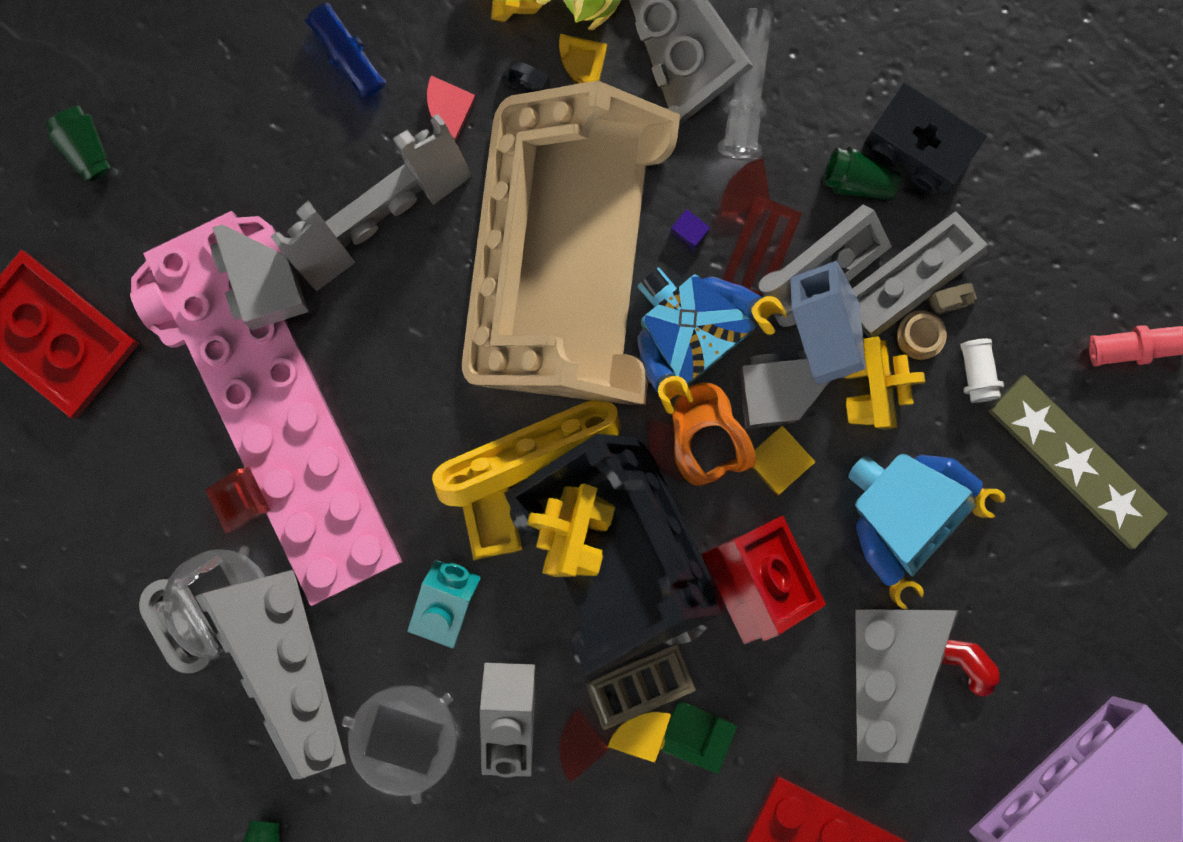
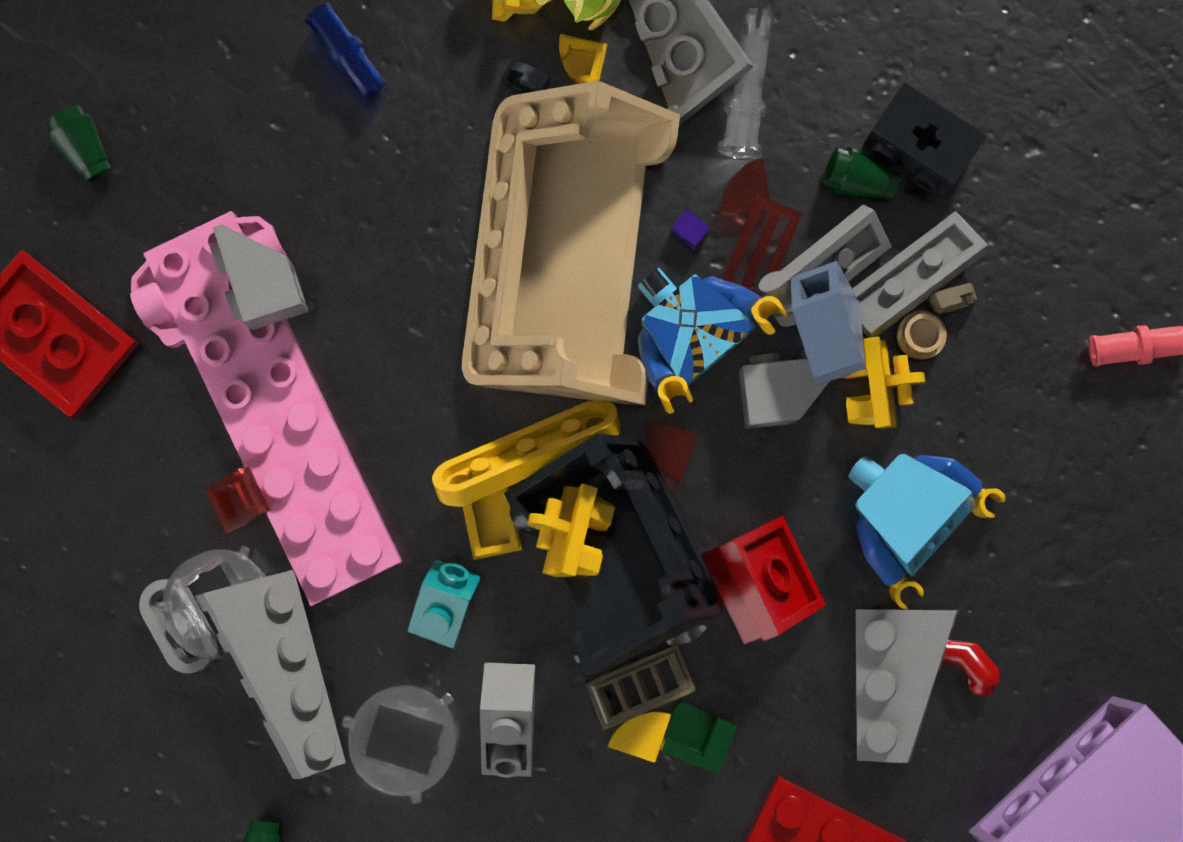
(430, 165): light grey wedge -> none
(450, 104): coral tile -> none
(579, 746): clear red tile -> none
(708, 408): orange piece -> none
(781, 460): yellow tile -> none
(981, 371): white pin -> none
(1077, 462): olive tile -> none

